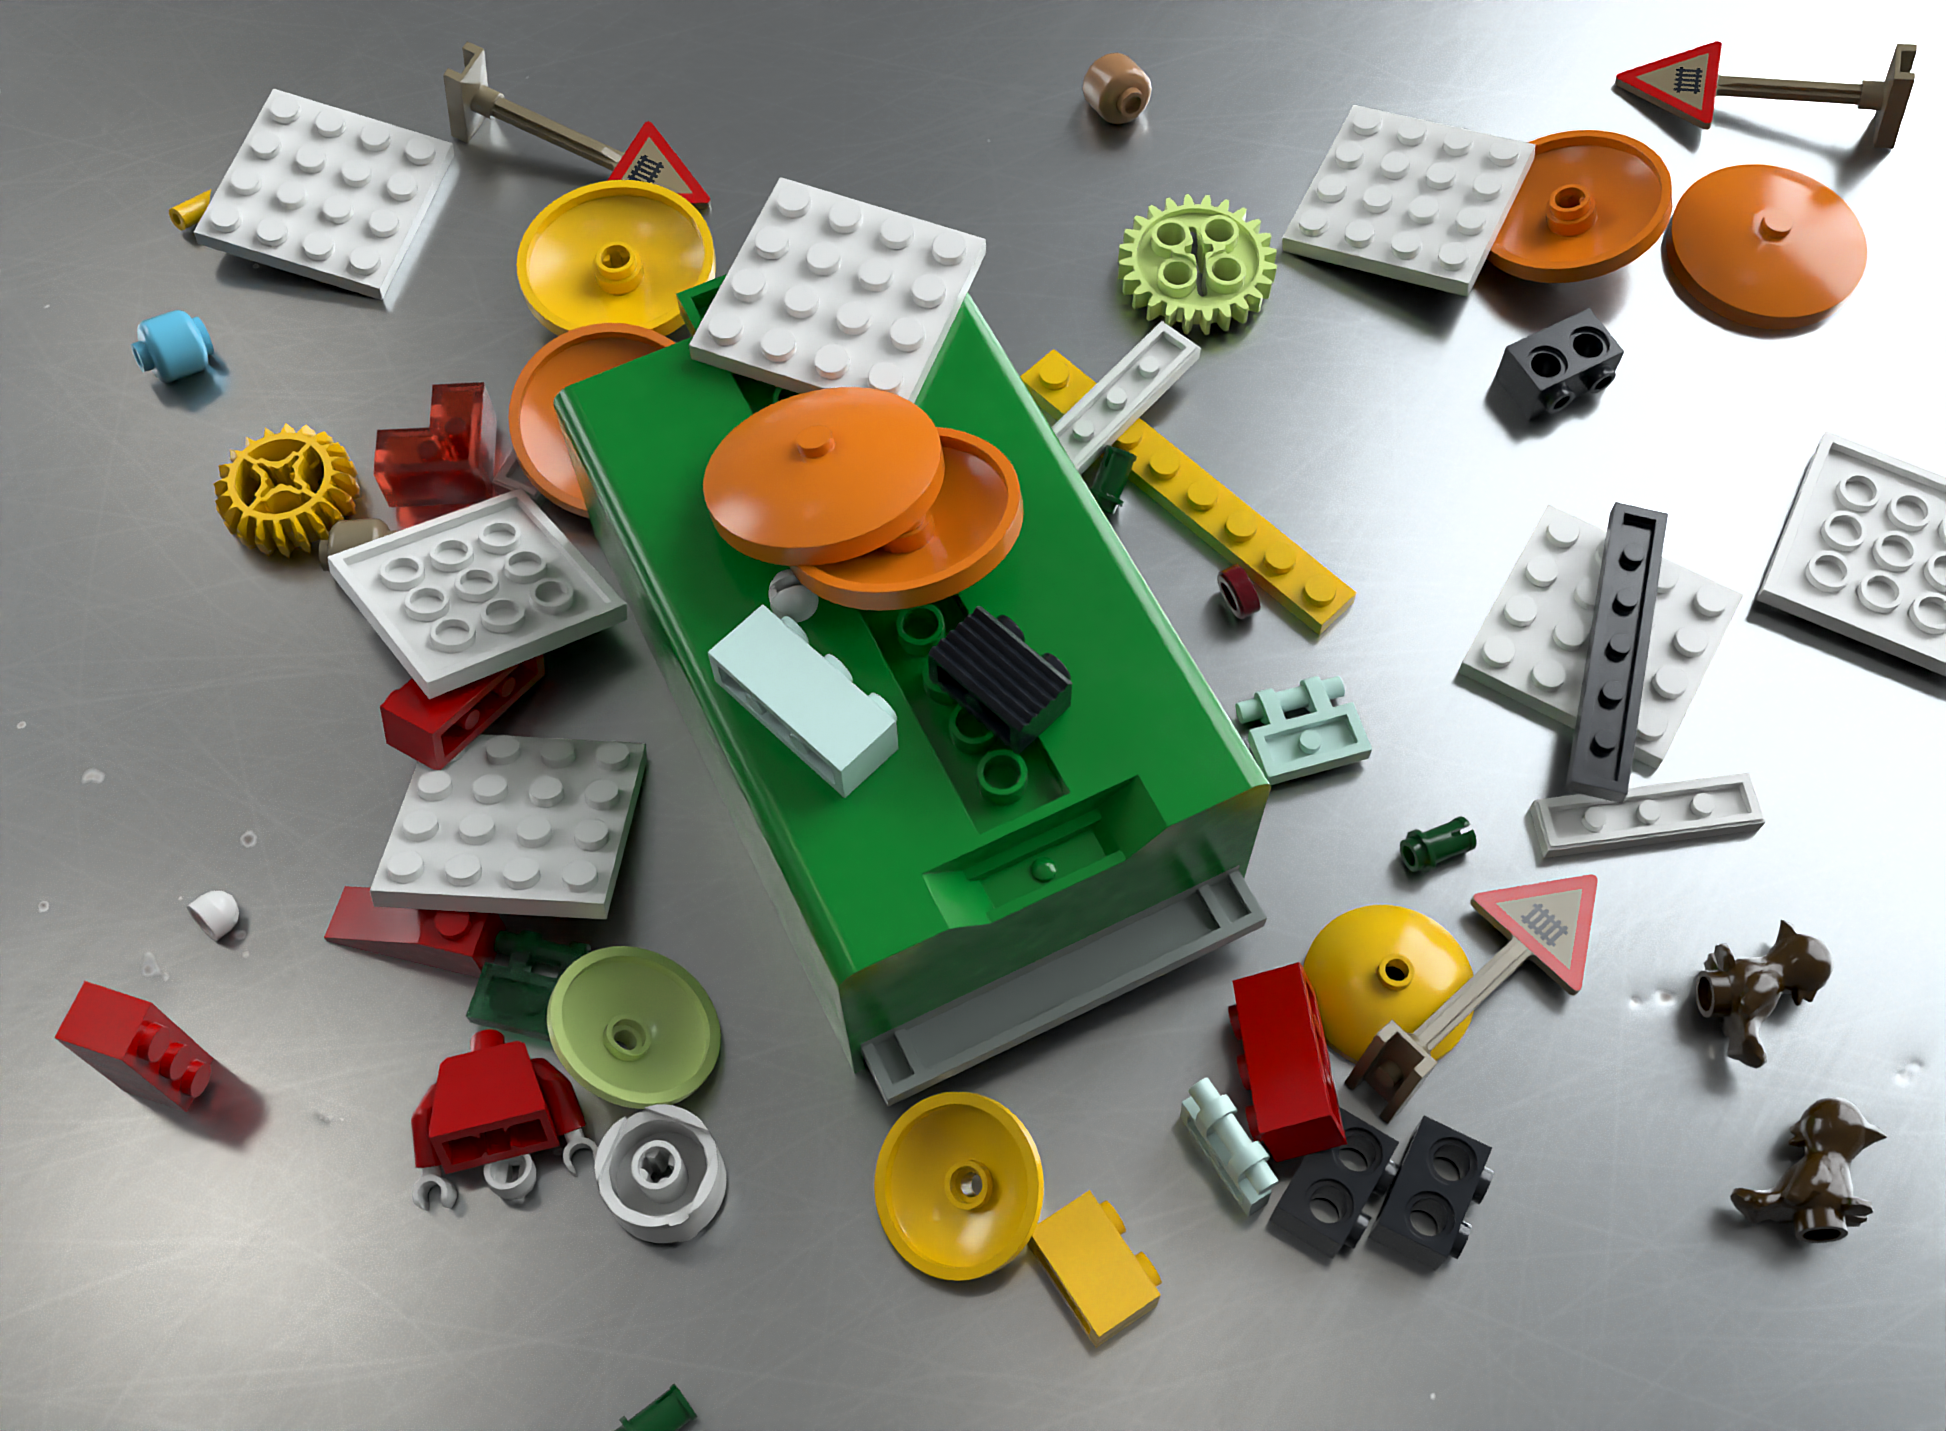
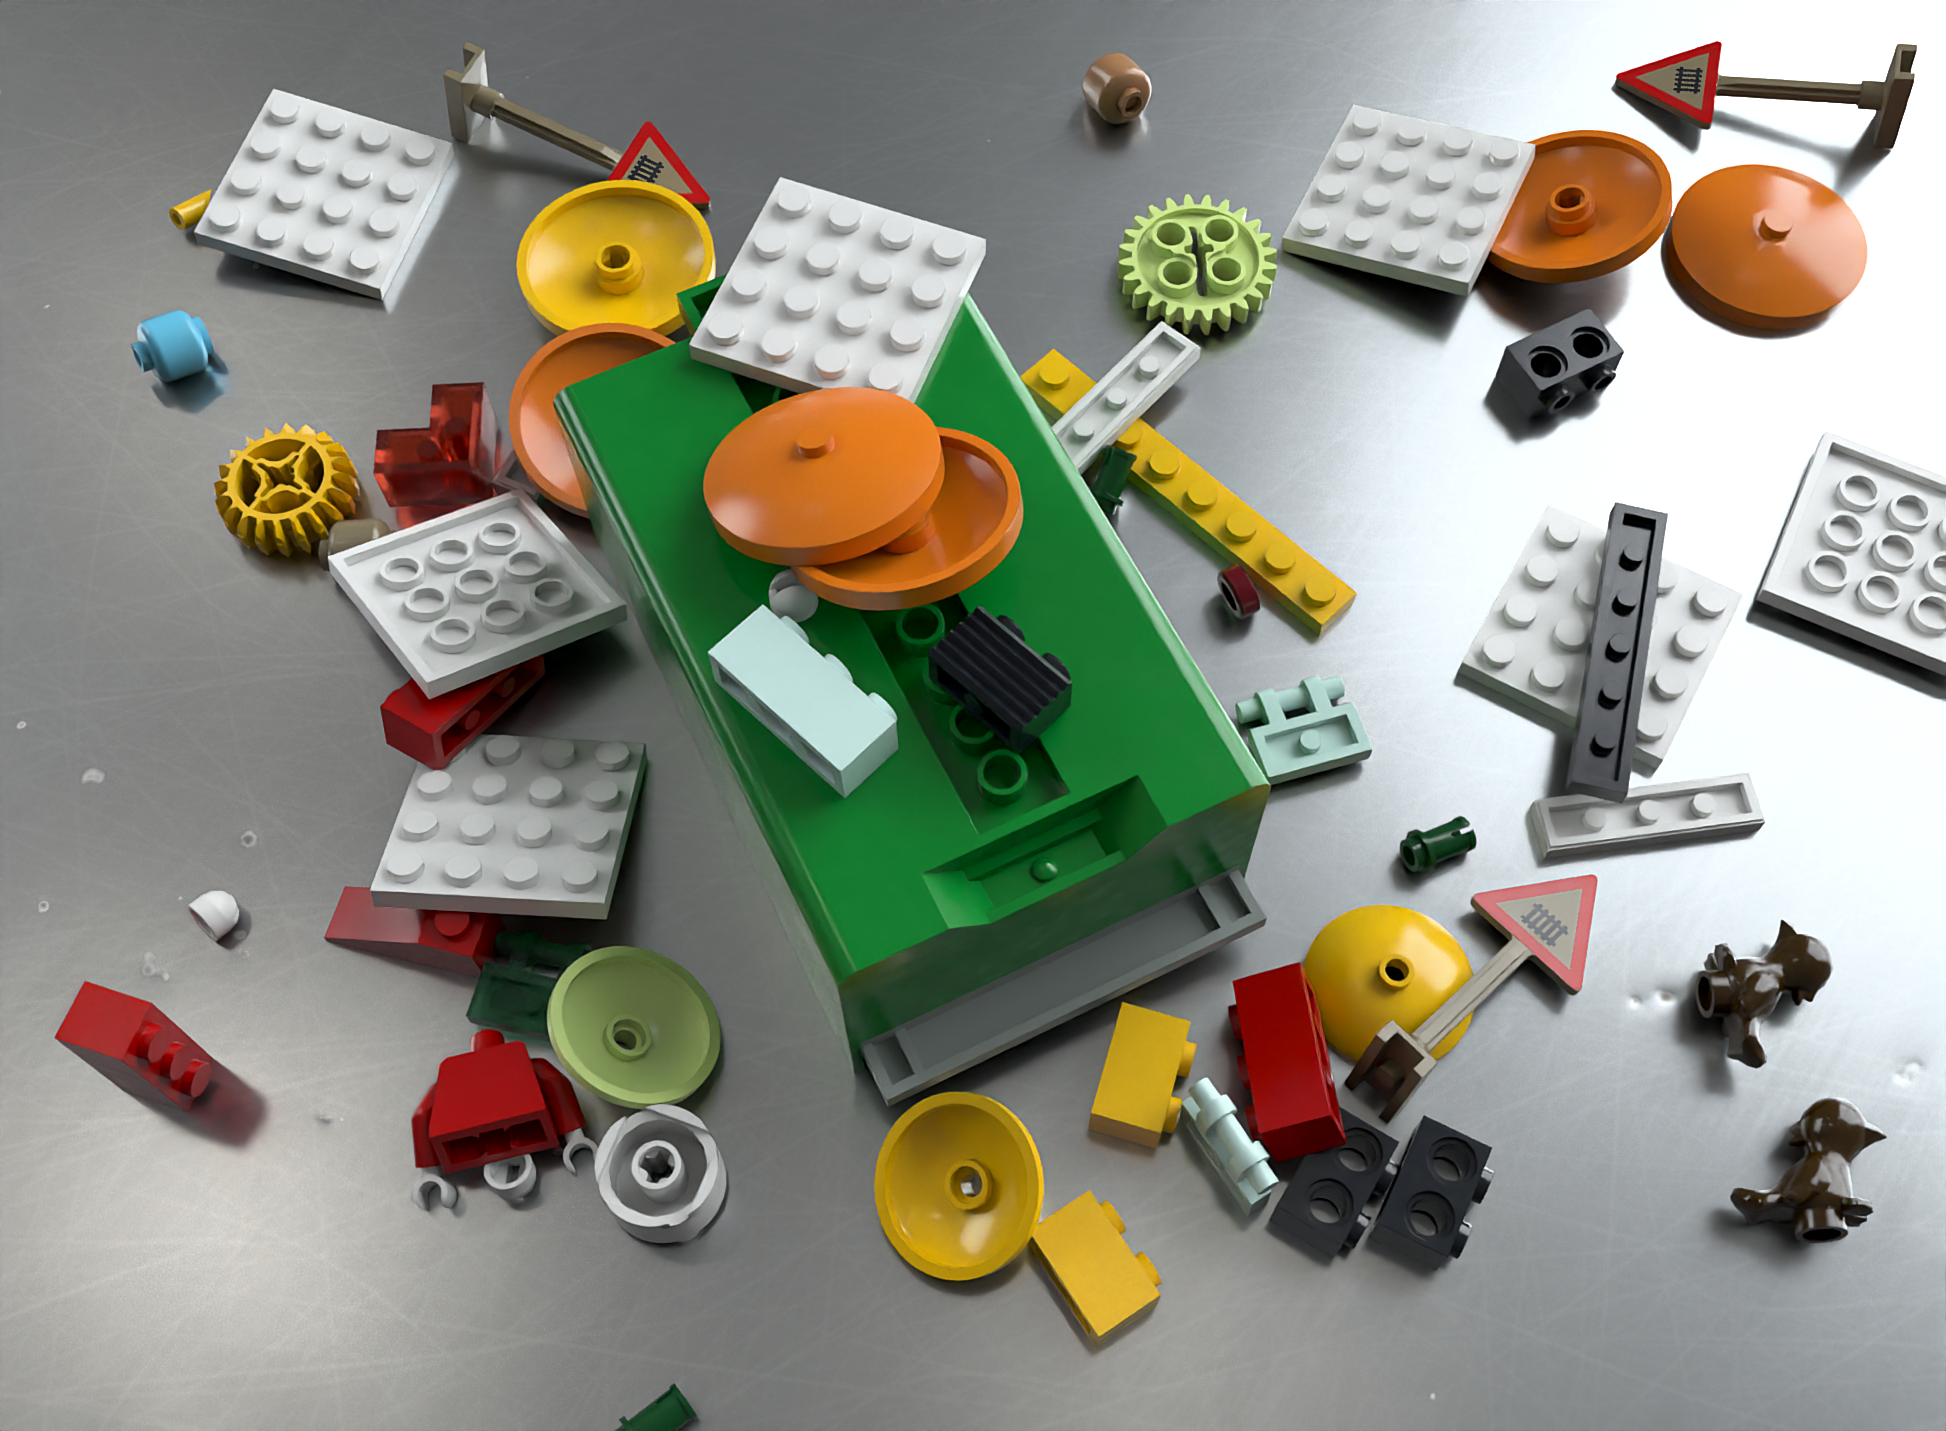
(1140, 1076): none -> yellow brick

